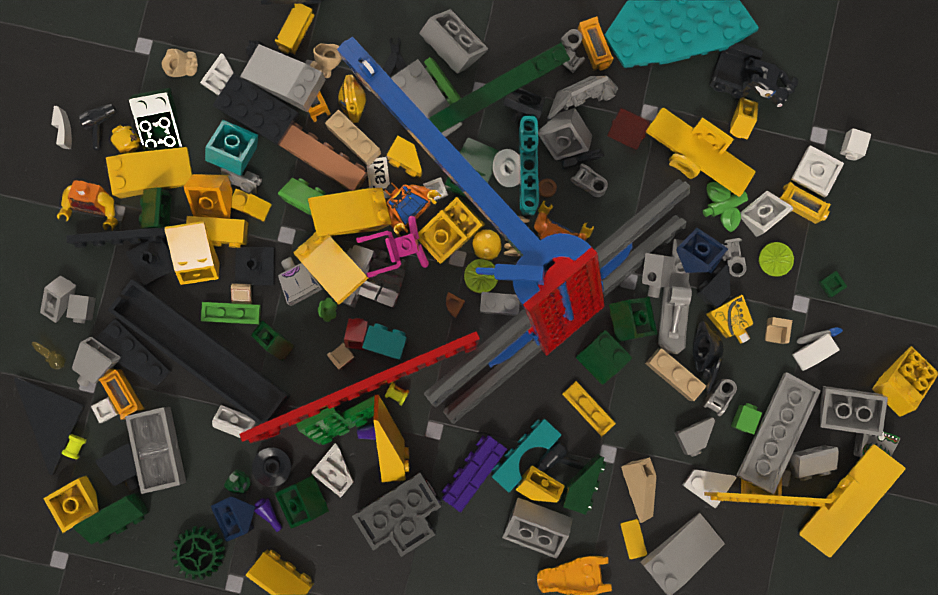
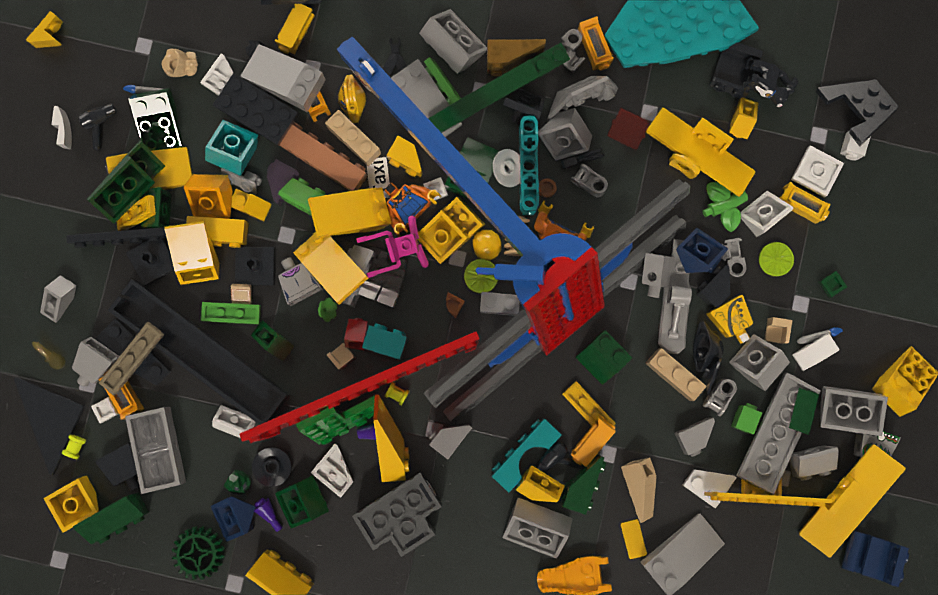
(43, 33): none -> yellow slope
(80, 308): light grey brick -> none
(88, 198): torso -> none
(125, 139): yellow head -> none
(126, 182): none -> dark green slope
(131, 358): none -> dark tan tile
(137, 213): none -> yellow tile
(139, 89): none -> light grey piece
(278, 176): none -> clear purple slope
(326, 58): tan hair -> none
(449, 438): none -> light grey slope
(474, 472): dark purple brick -> none
(508, 54): none -> pearl gold slope
(593, 441): none -> light orange window
(633, 319): dark green slope -> none
(759, 362): none -> light grey slope
(803, 411): none -> dark green sticker
(867, 101): none -> black wing
(875, 558): none -> dark blue piece

